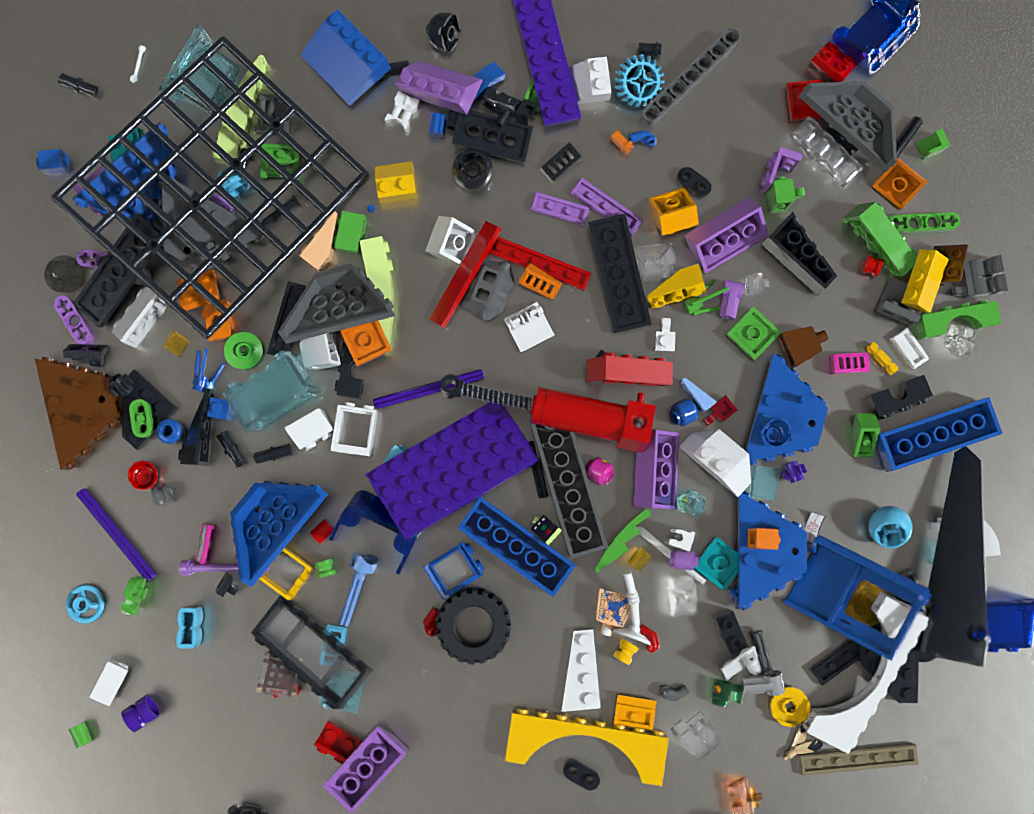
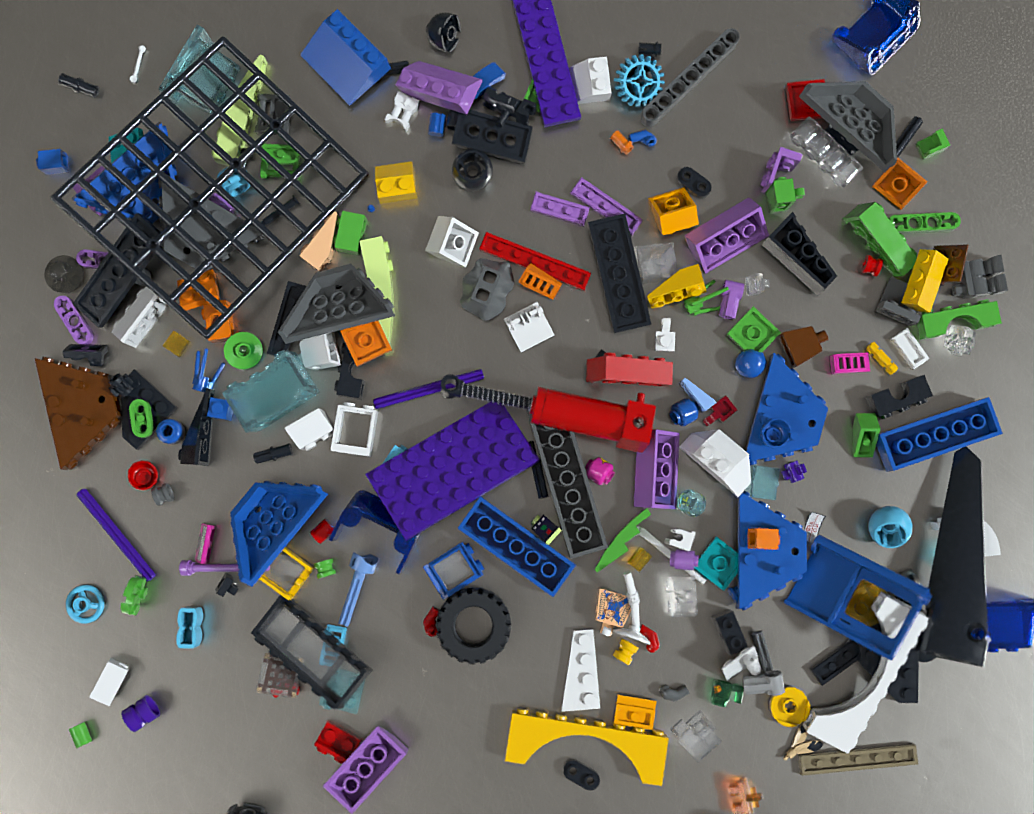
(231, 449): black pin -> none
(465, 274): red tile -> none
(569, 147): black slope -> none
(750, 363): none -> blue hair
(833, 62): red plate -> none

